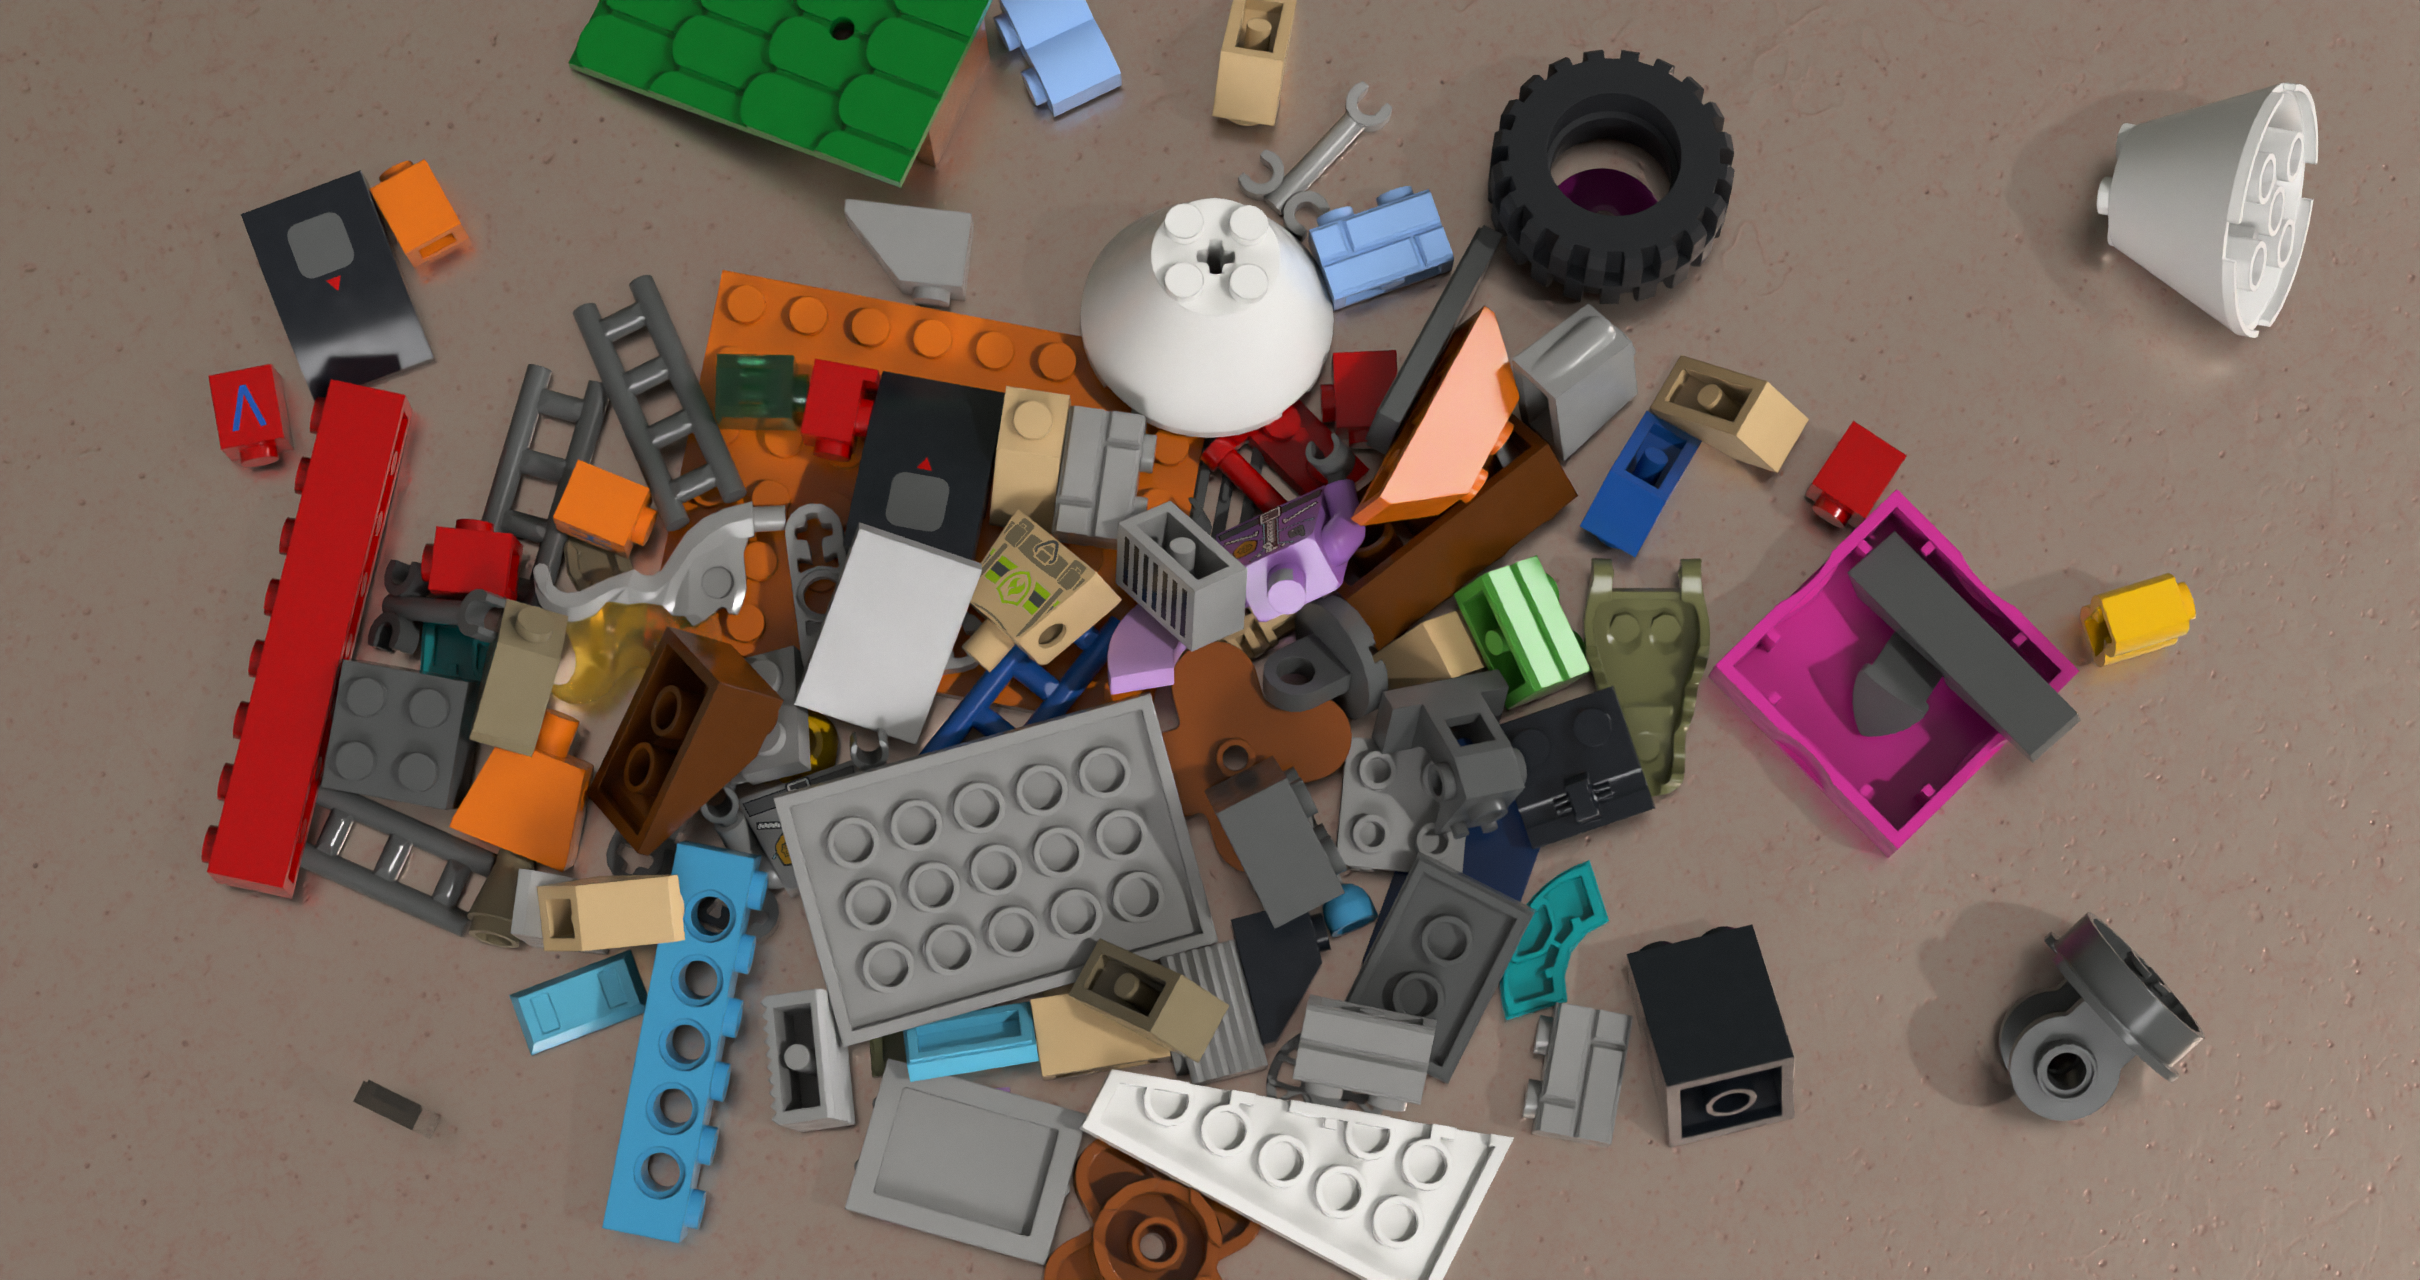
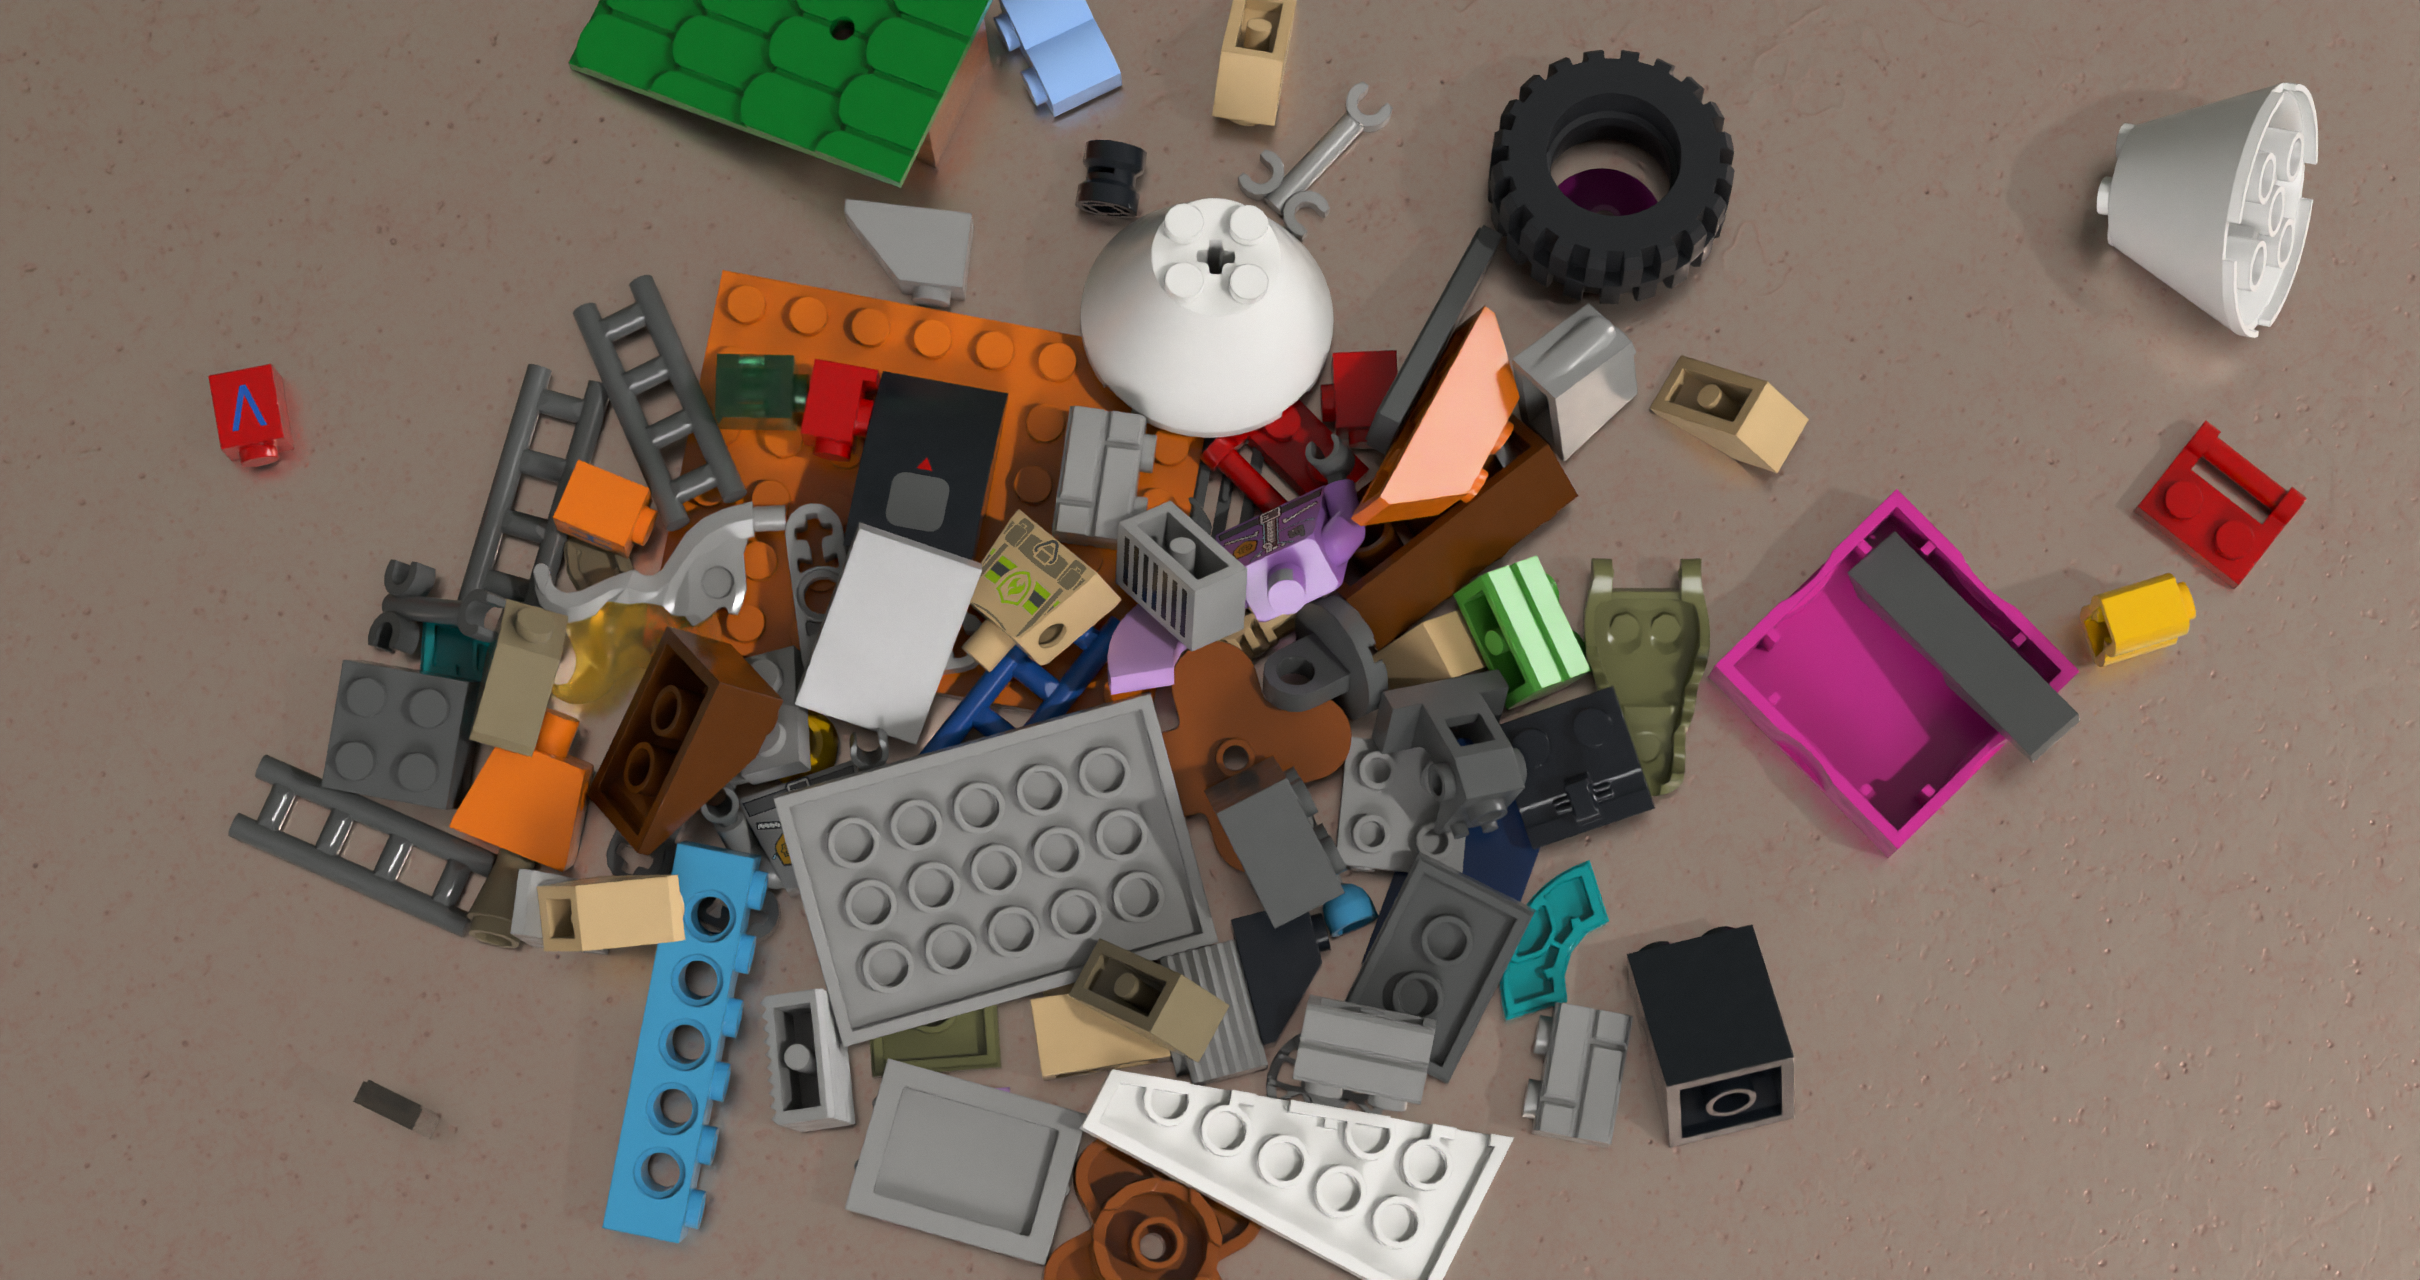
(310, 632): red brick -> none
(338, 285): black slope -> none
(418, 211): orange brick -> none
(472, 559): red brick -> none
(580, 1002): medium azure tile -> none
(971, 1042): medium azure tile -> none
(1029, 456): tan slope -> none
(1111, 178): none -> black wheel
(1380, 246): light blue brick -> none
(1640, 484): blue slope -> none
(1854, 477): red brick -> none
(1893, 689): dark grey tile -> none
(2075, 1037): dark grey piece -> none
(2205, 519): none -> red plate

